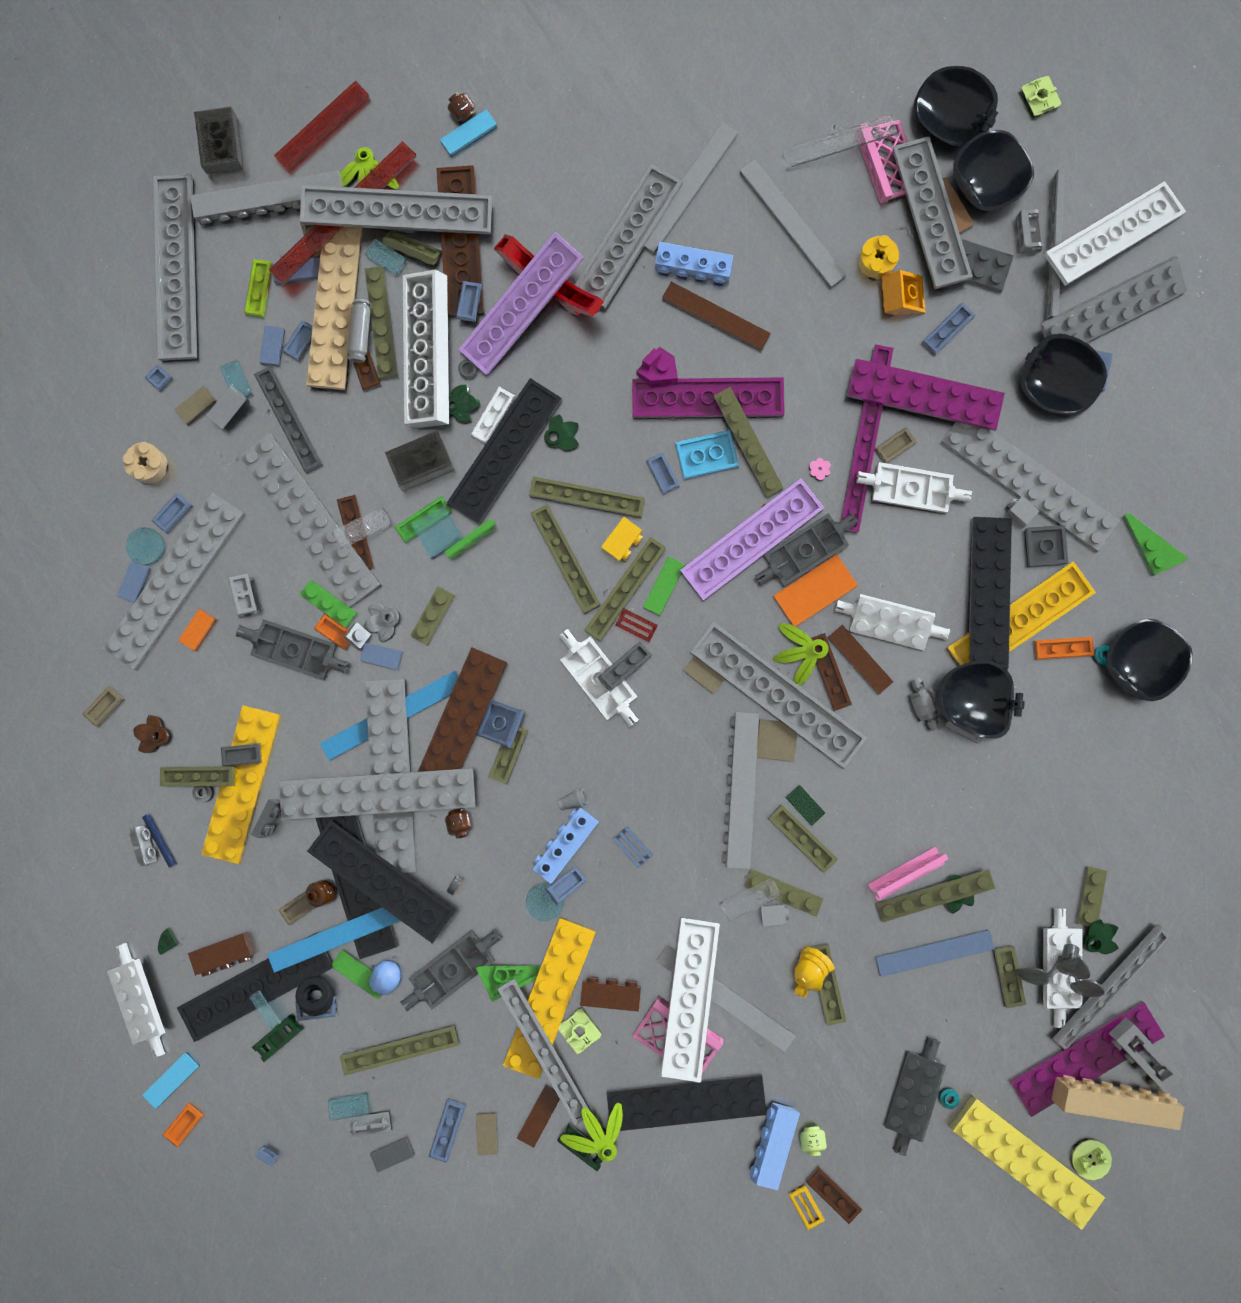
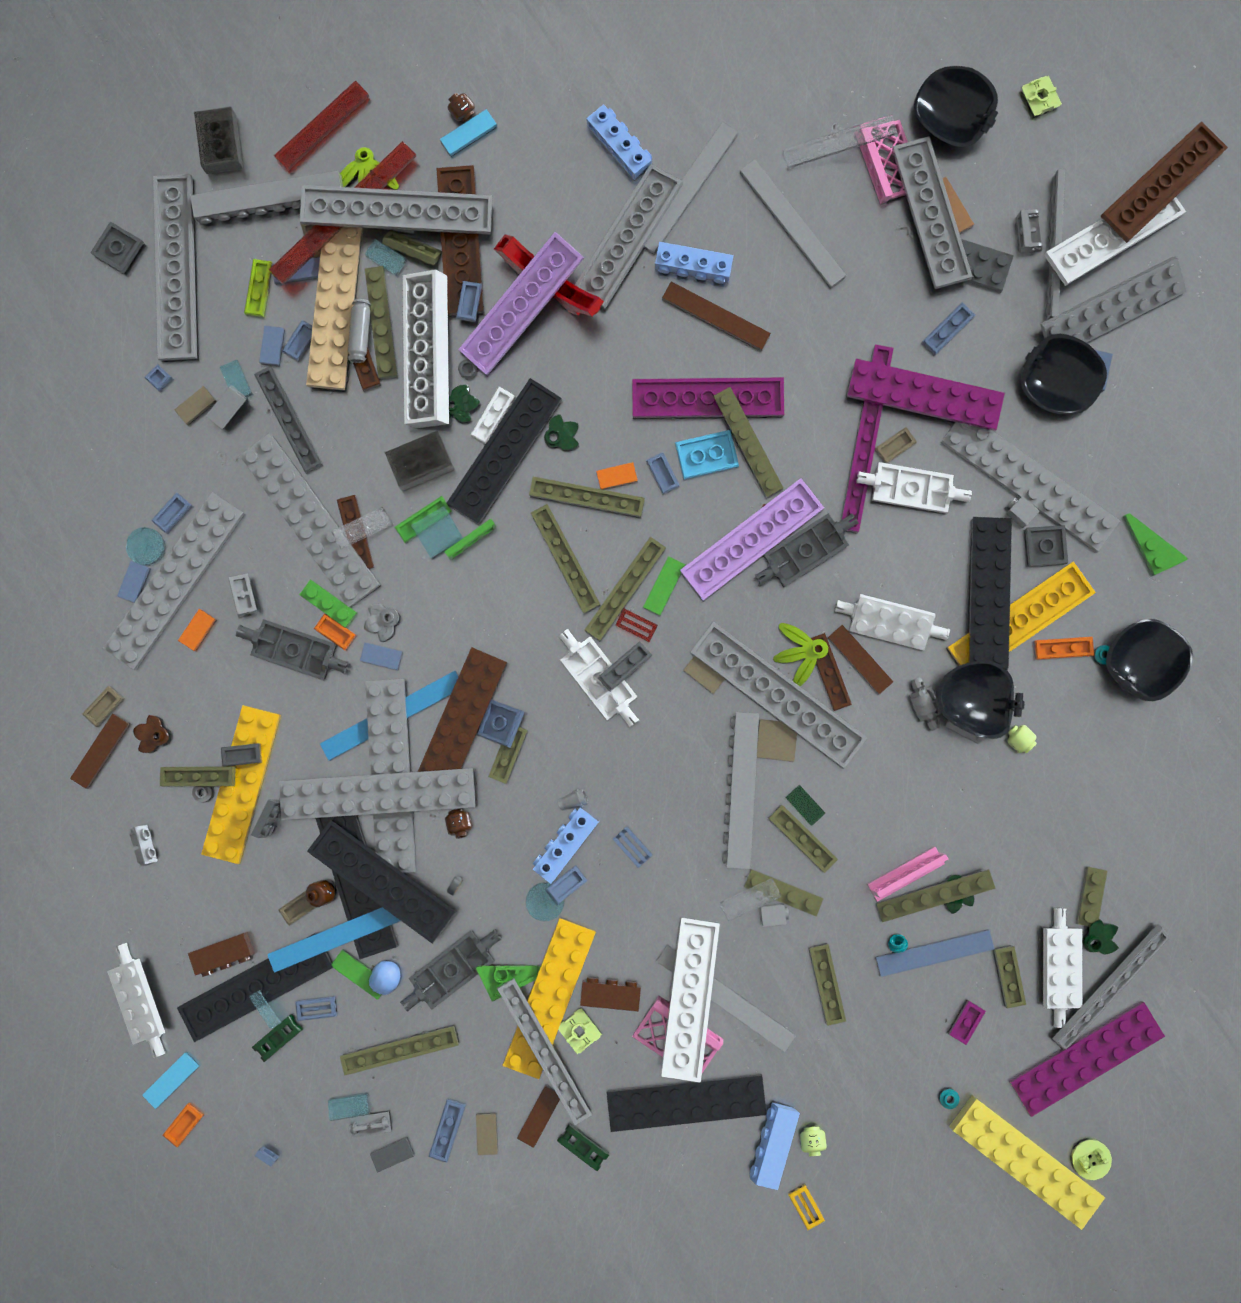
(100, 751): none -> reddish brown tile
(117, 247): none -> dark grey plate
(155, 460): tan brick -> none
(158, 840): dark blue bar -> none
(166, 941): dark green tile -> none
(308, 986): black tyre -> none
(357, 635): plate -> none
(432, 615): olive plate -> none
(601, 1141): lime plant -> none
(617, 476): none -> orange tile
(619, 142): none -> light blue brick
(622, 539): yellow brick -> none
(658, 367): magenta plate -> none
(811, 971): yellow helmet -> none
(815, 590): orange tile -> none
(819, 463): bright pink plant -> none
(833, 1195): reddish brown tile -> none
(882, 247): yellow brick -> none
(898, 943): none -> teal plate
(903, 293): light orange slope -> none
(915, 1096): dark grey plate -> none
(966, 1022): none -> magenta plate
(993, 170): black piece -> none
(1021, 738): none -> yellowish green head
(1070, 965): dark grey plant -> none
(1117, 1102): tan brick -> none
(1163, 182): none -> reddish brown plate
(1164, 1077): light grey brick -> none

